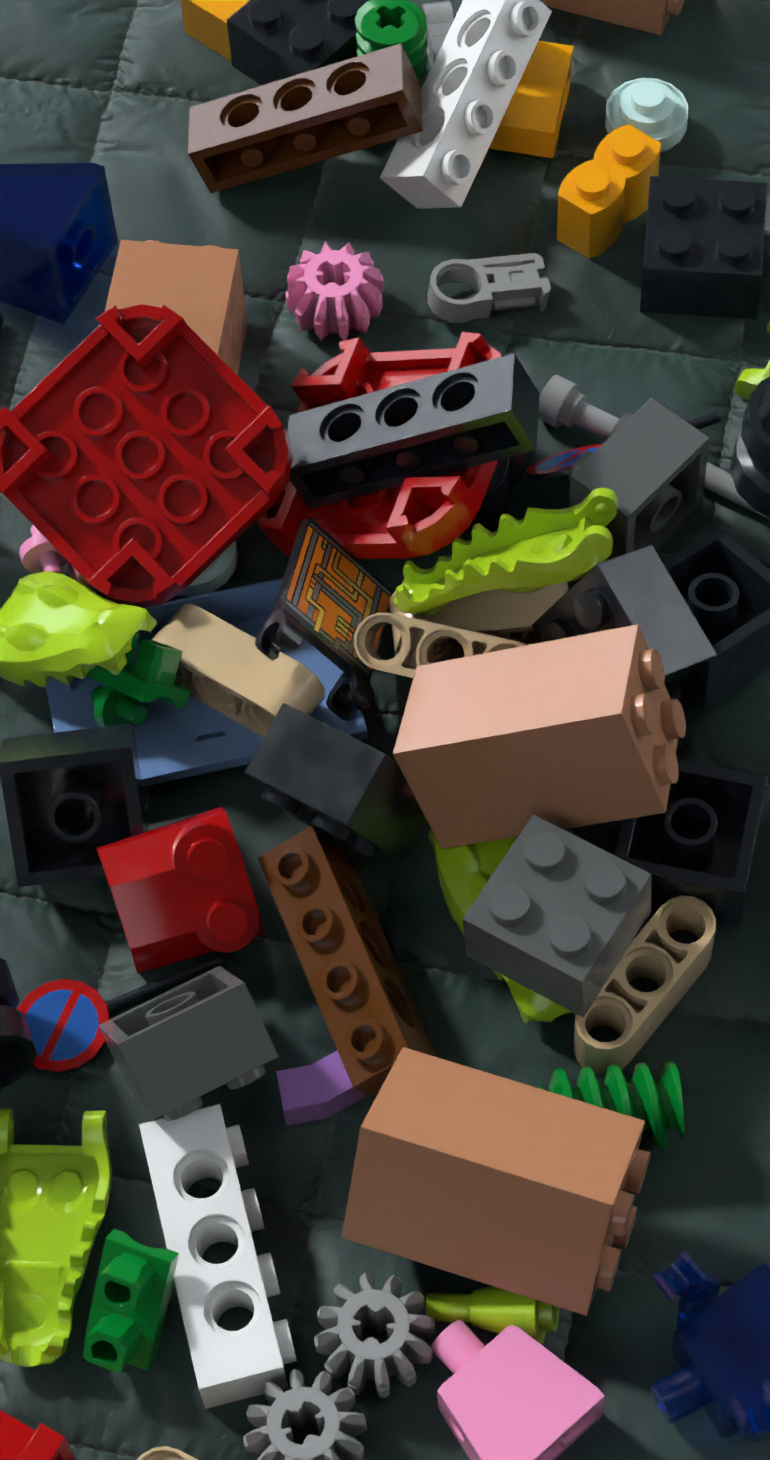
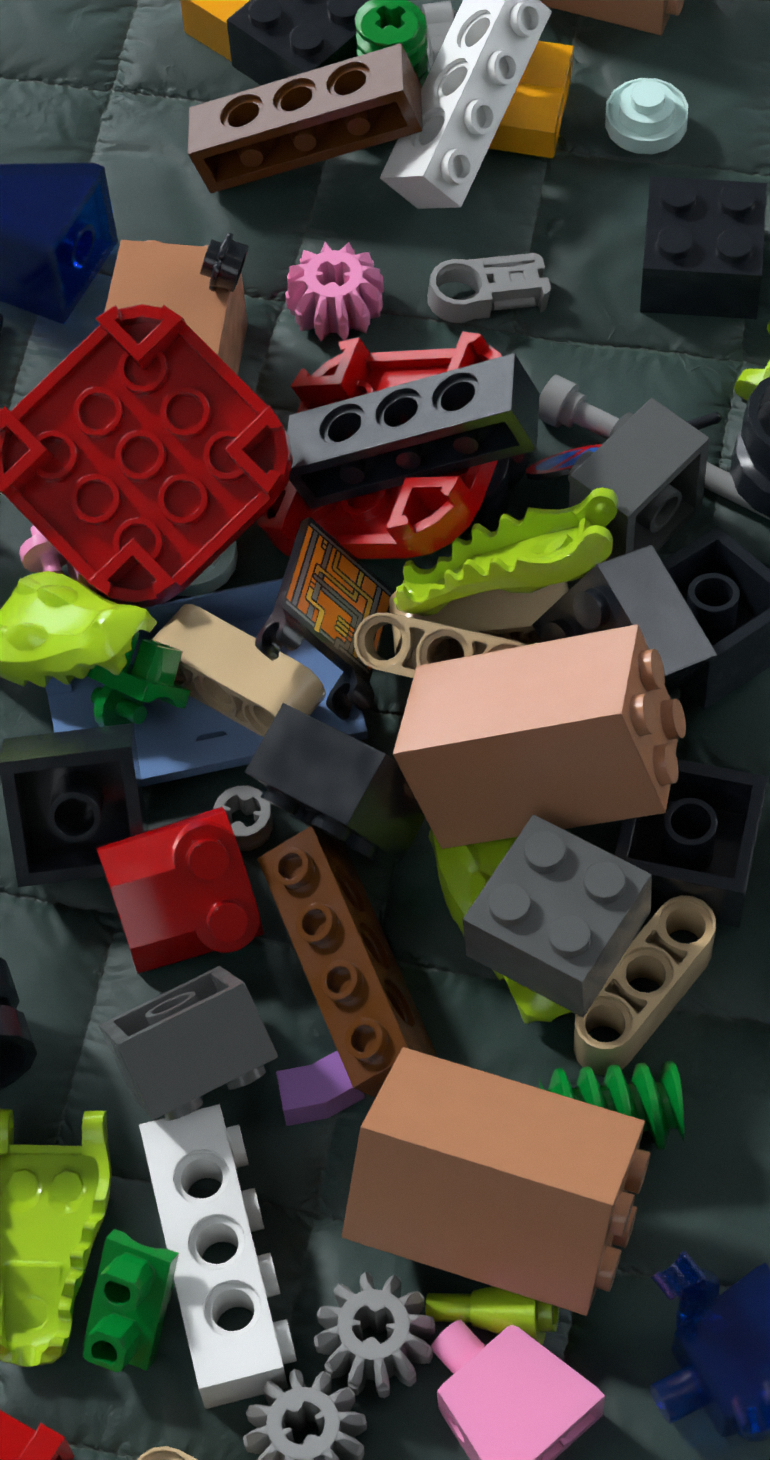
(67, 1015): piece -> none
(224, 263): none -> black plate
(249, 802): none -> light grey bush
(607, 191): light orange brick -> none

